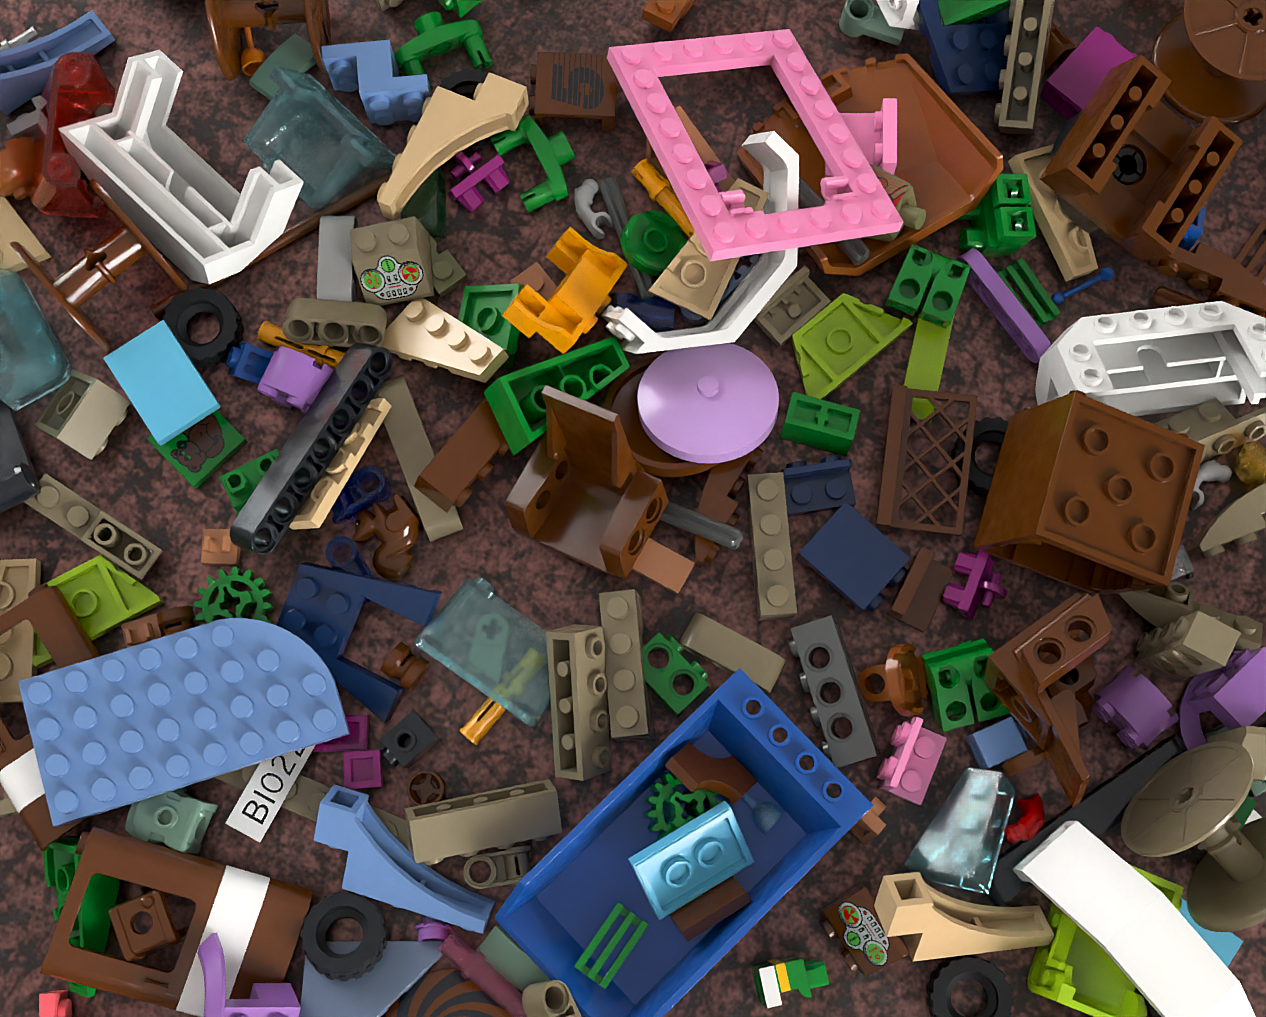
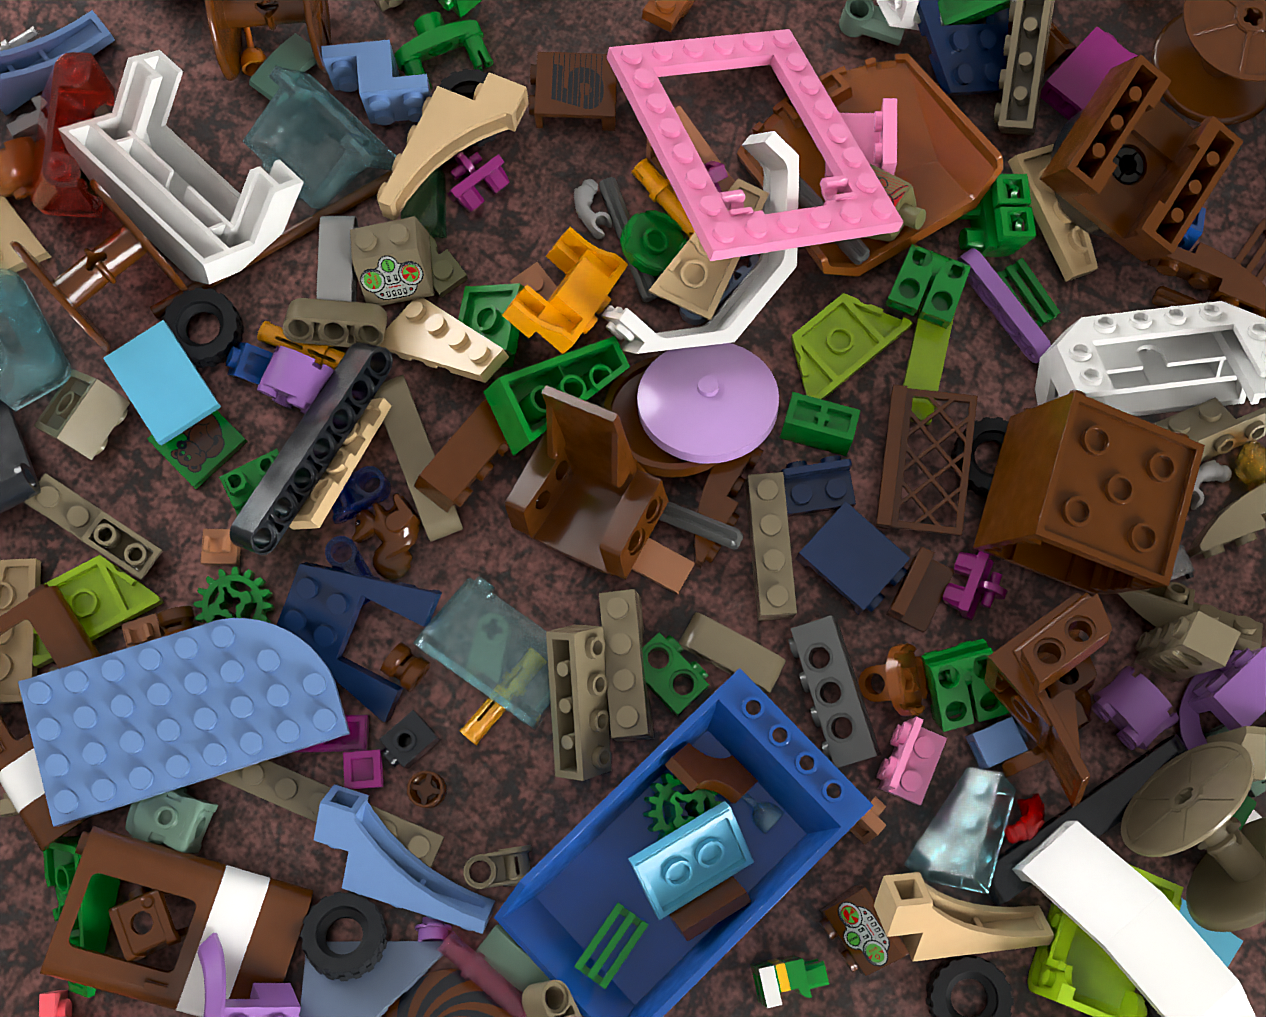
(267, 793): white sticker -> none
(483, 821): dark tan brick -> none
(551, 153): green connector -> none
(655, 313): clear blue piece -> none
(791, 307): dark tan bracket -> none
(1105, 275): blue hinge -> none

